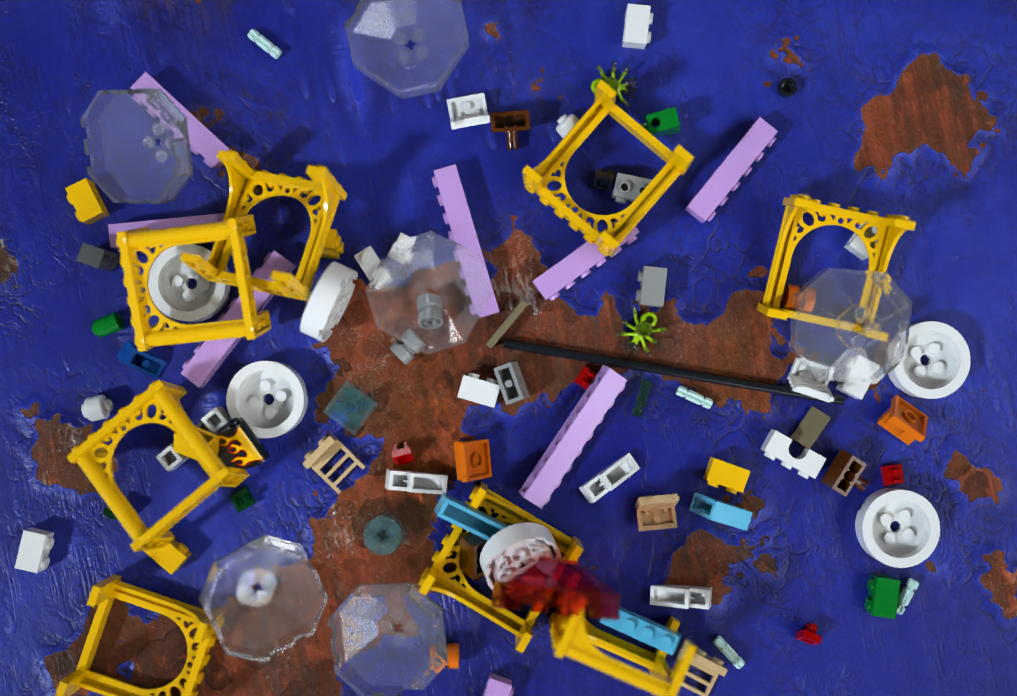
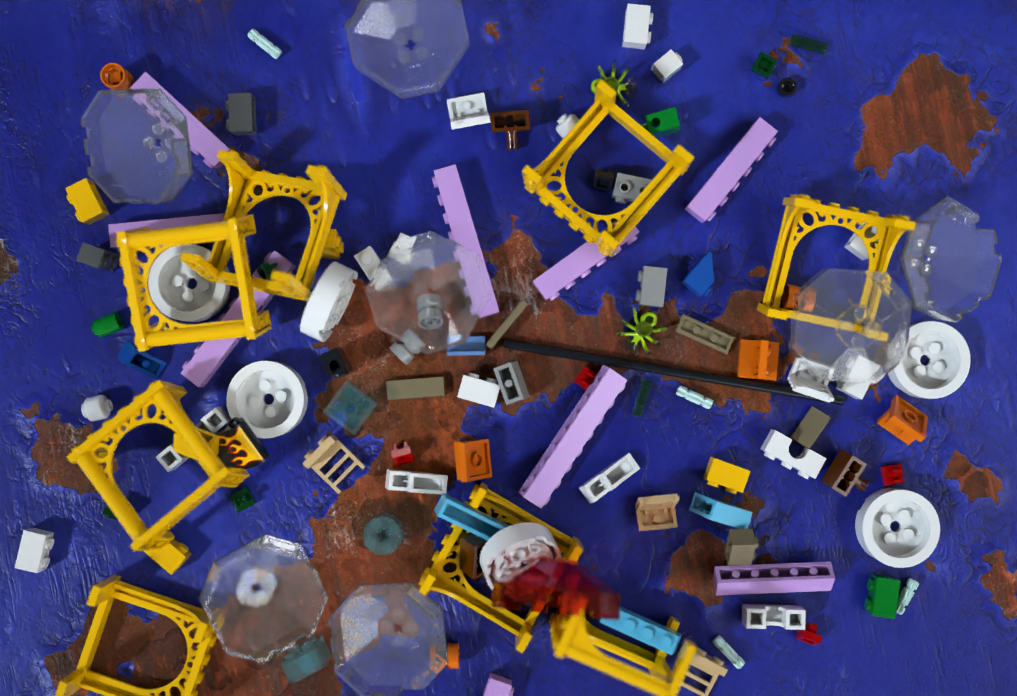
(116, 77): none -> orange wheel
(241, 114): none -> dark grey brick
(265, 270): none -> dark green tile
(306, 659): none -> clear light blue brick
(336, 363): none -> black brick
(415, 388): none -> dark tan tile
(474, 346): none -> medium blue panel
(667, 65): none -> white brick
(681, 596): white slope -> none
(701, 276): none -> blue slope
(704, 334): none -> dark tan tile
(740, 547): none -> dark tan brick
(758, 359): none -> orange bracket
(762, 615): none -> white arch
(764, 65): none -> dark green tile
(773, 578): none -> lavender brick
(808, 44): none -> axle
(958, 265): none -> clear windscreen

